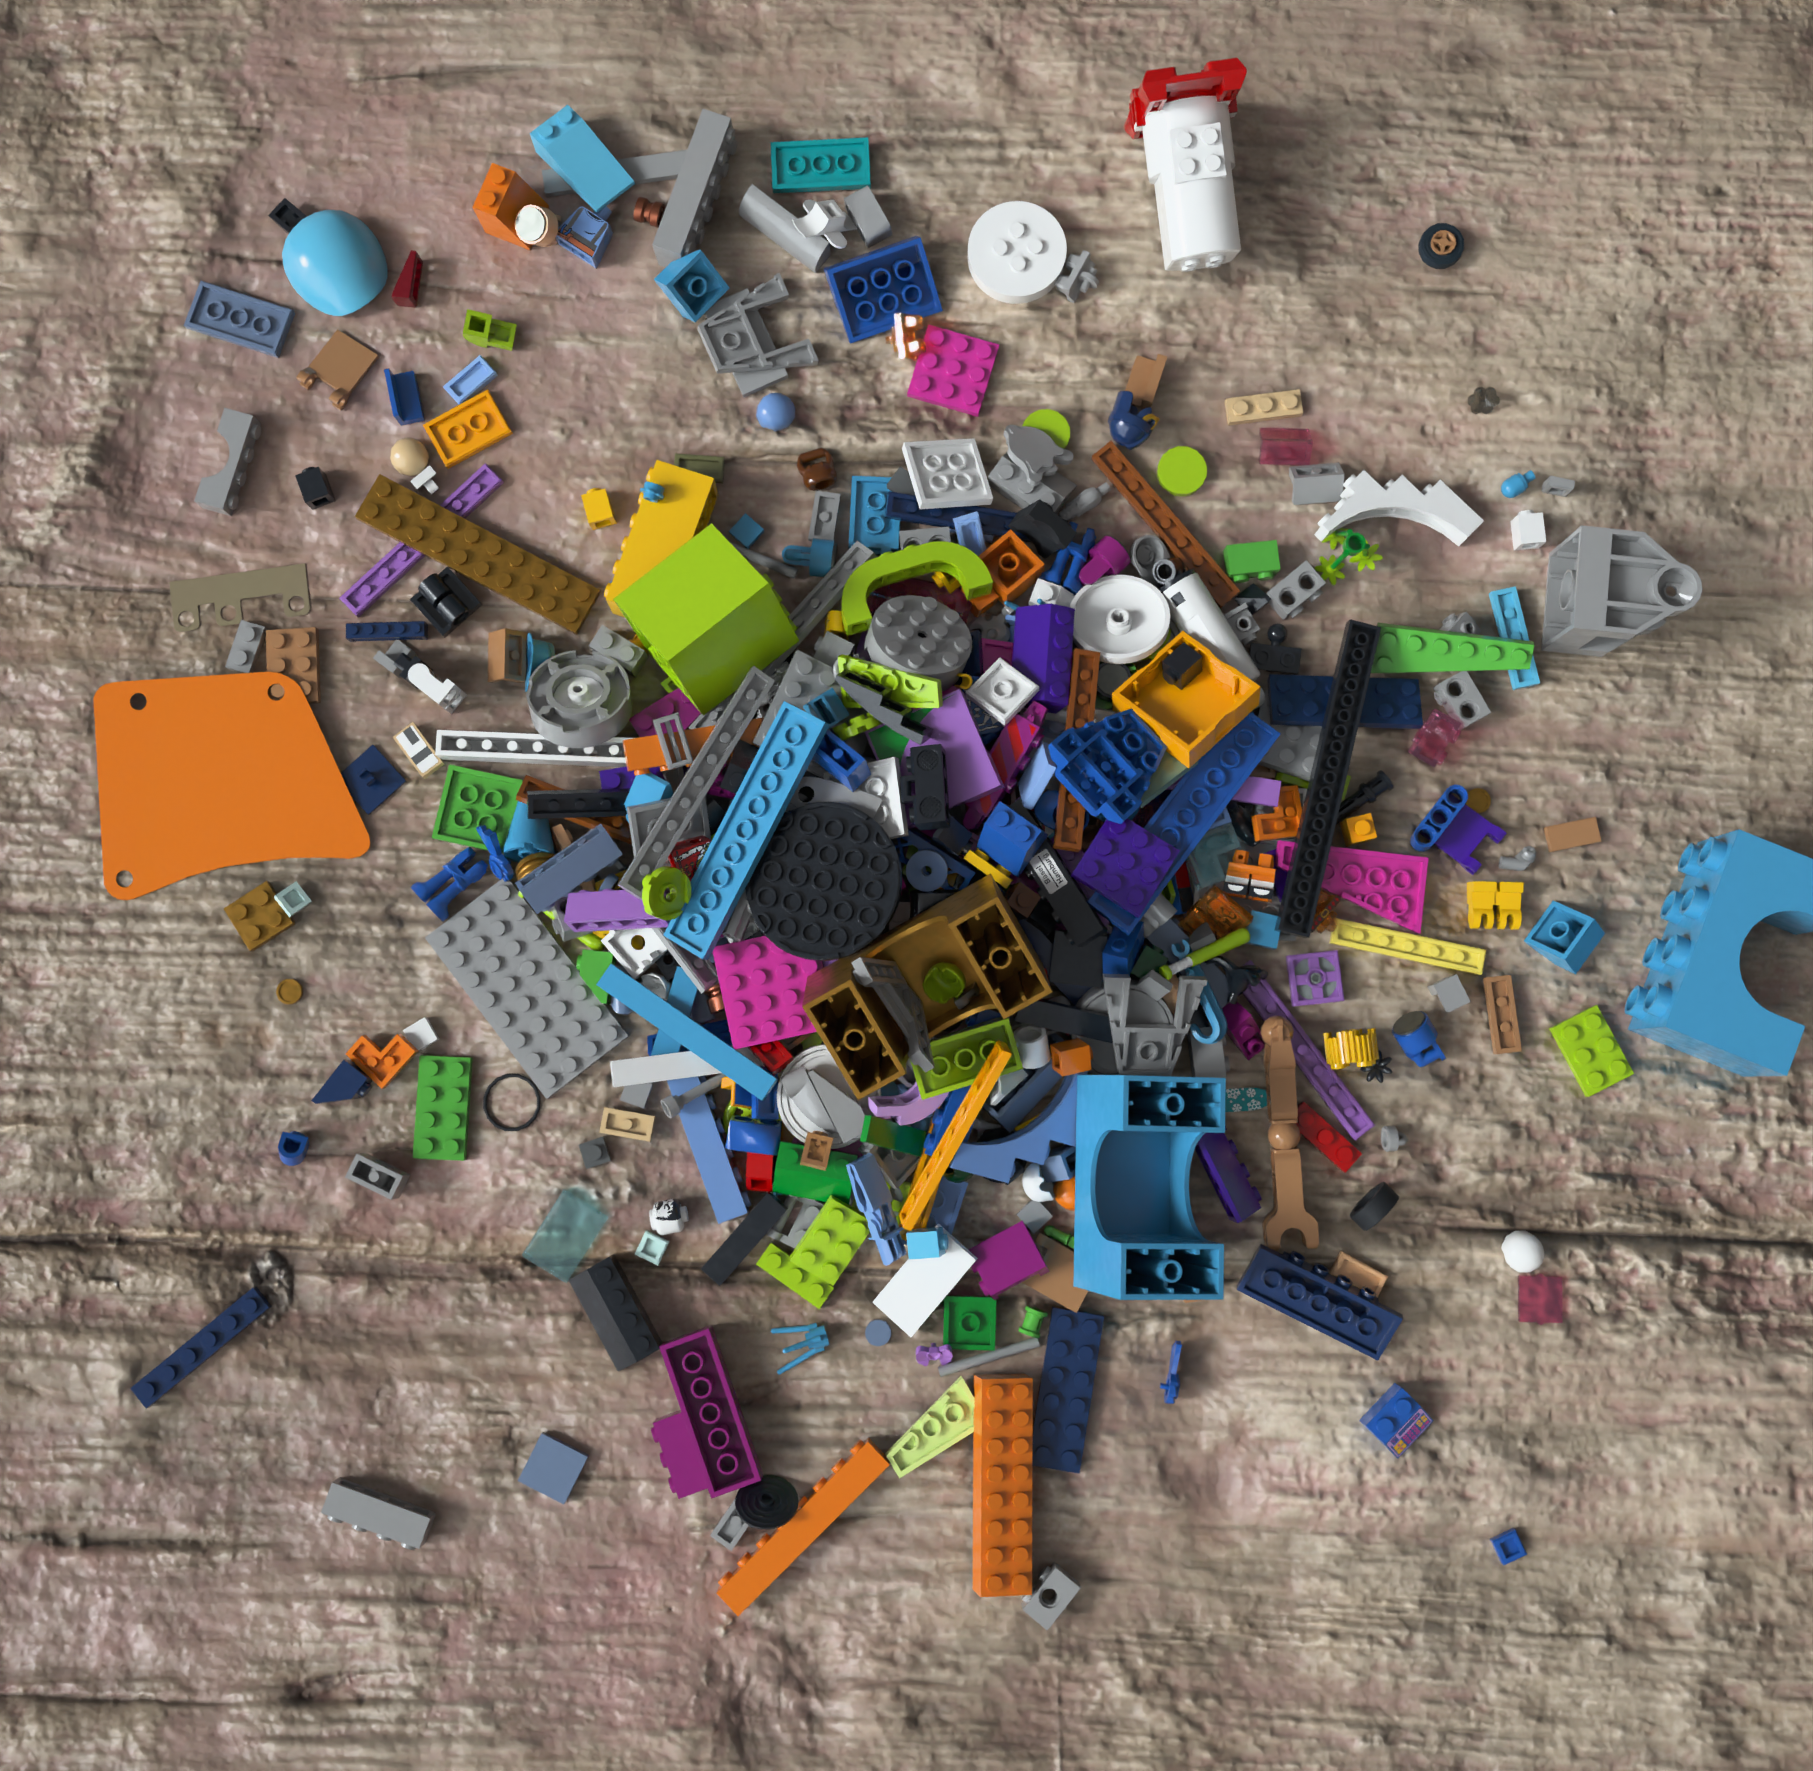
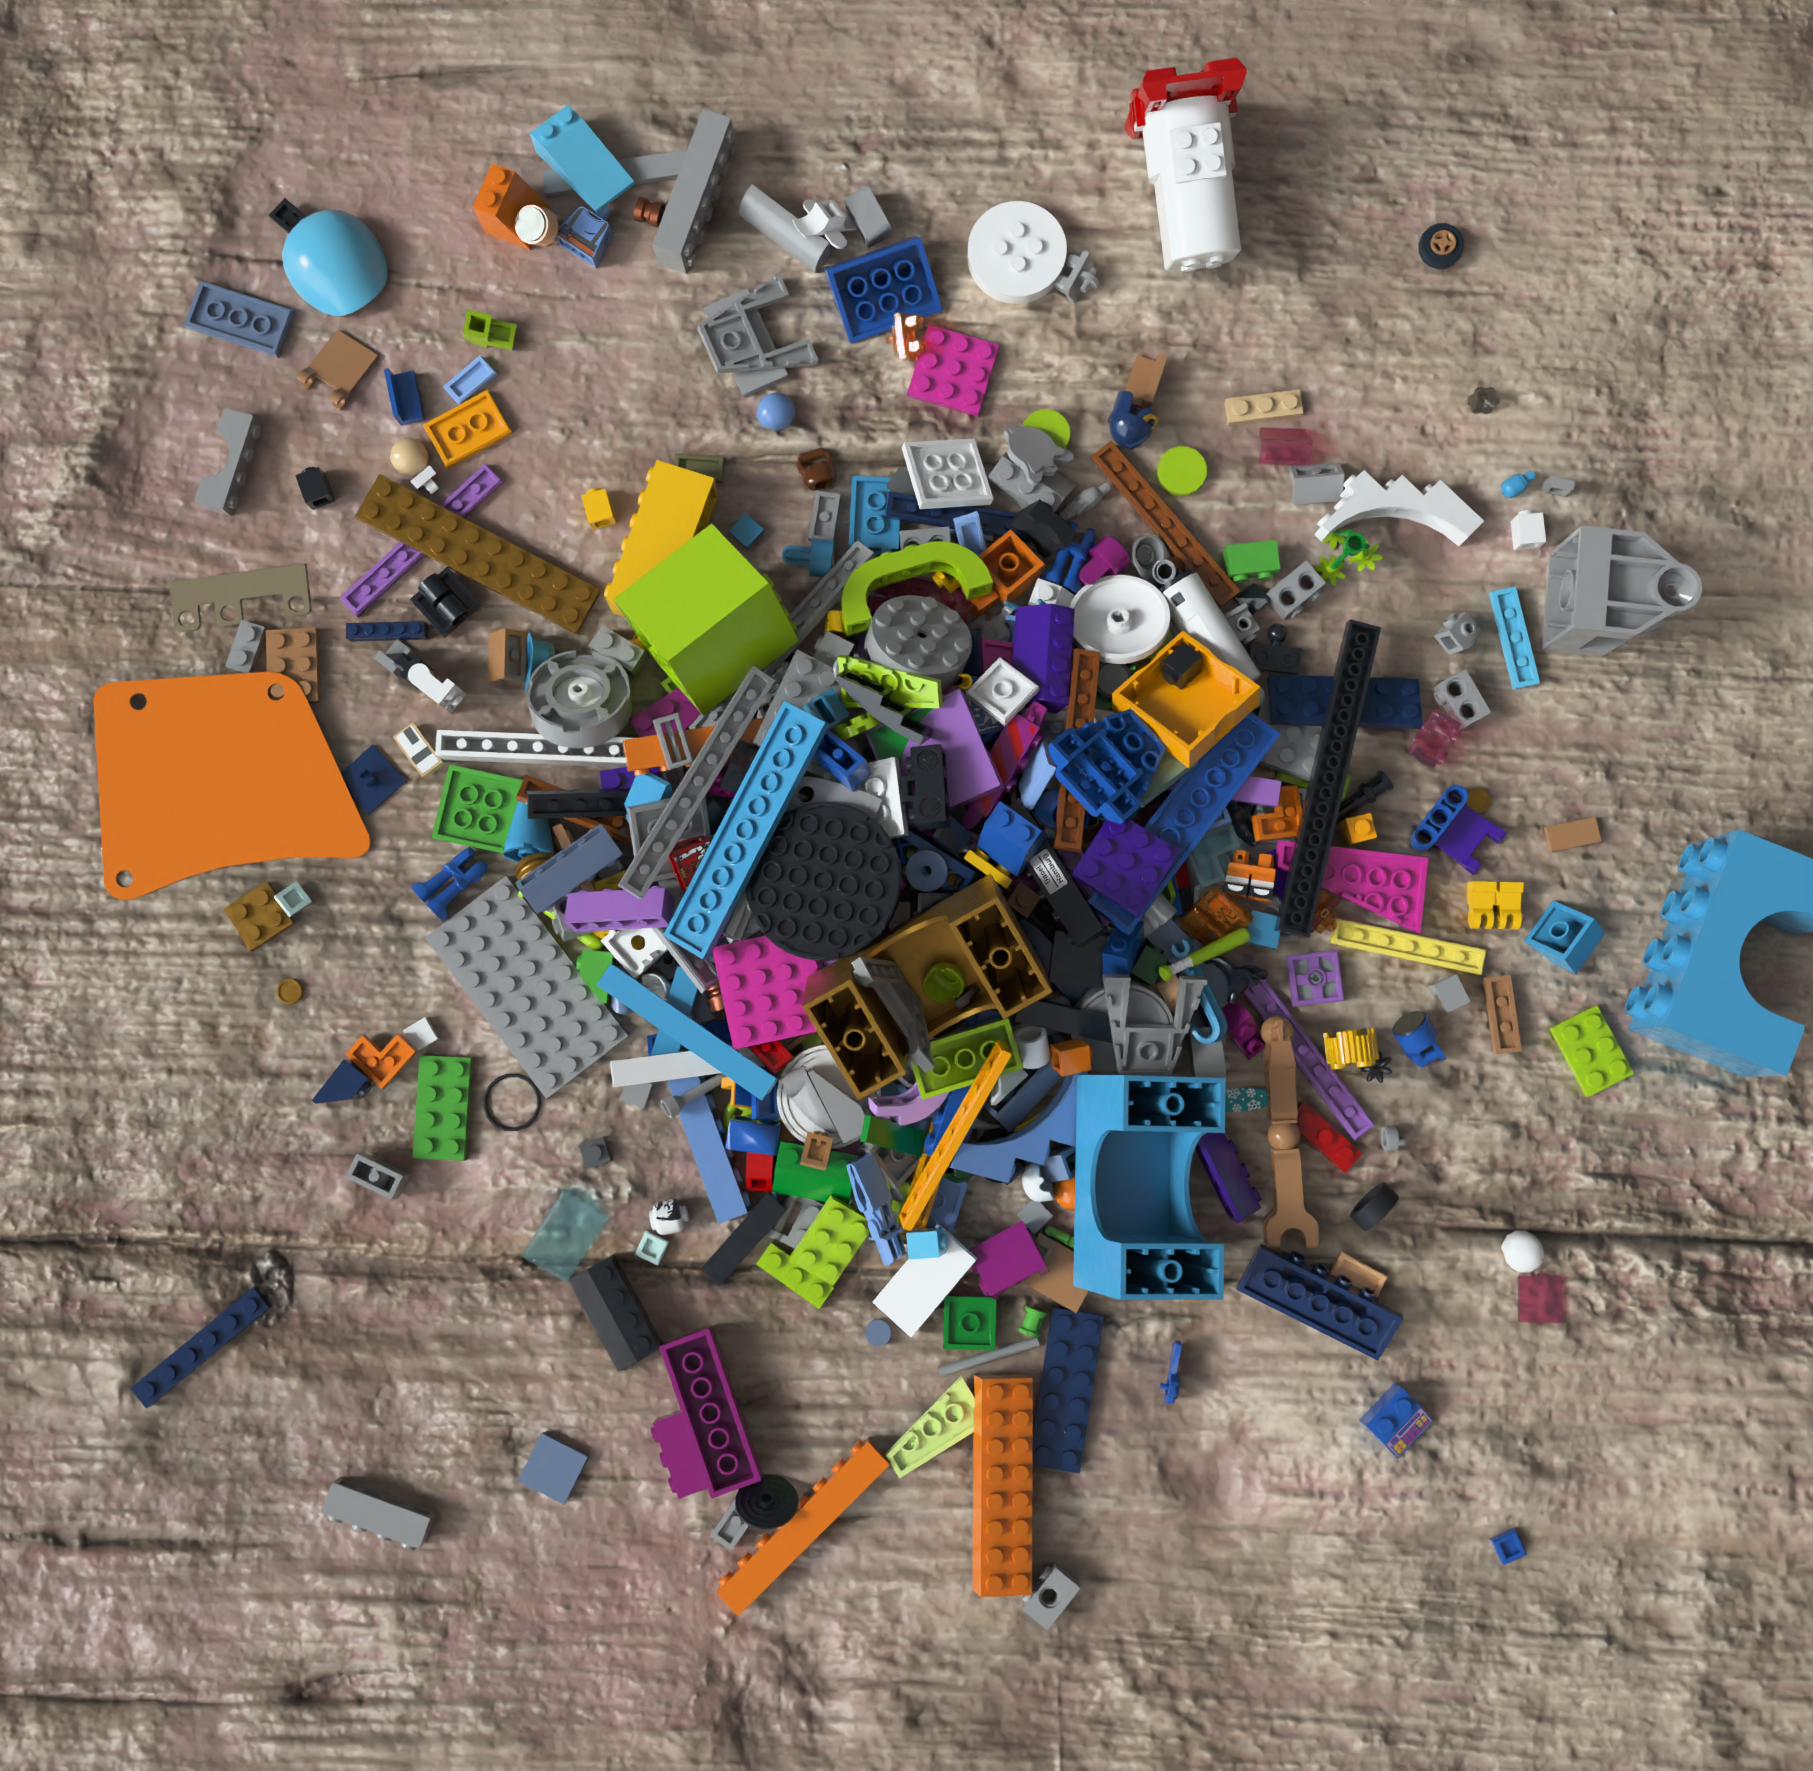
(293, 1148): blue plate -> none
(408, 284): dark red slope -> none
(498, 863): blue piece -> none
(610, 882): sand blue tile -> none
(627, 1124): tan plate -> none
(652, 492): dark azure plate -> none
(655, 886): lime plate -> none
(692, 284): dark azure slope -> none
(766, 561): light grey bar -> none
(815, 1339): dark azure plant -> none
(820, 165): teal plate -> none
(943, 1353): medium lavender piece -> none
(1154, 985): light grey tile -> none
(1201, 937): dark grey tile -> none
(1432, 650): bright green wing -> none
(1520, 861): light grey arm -> none

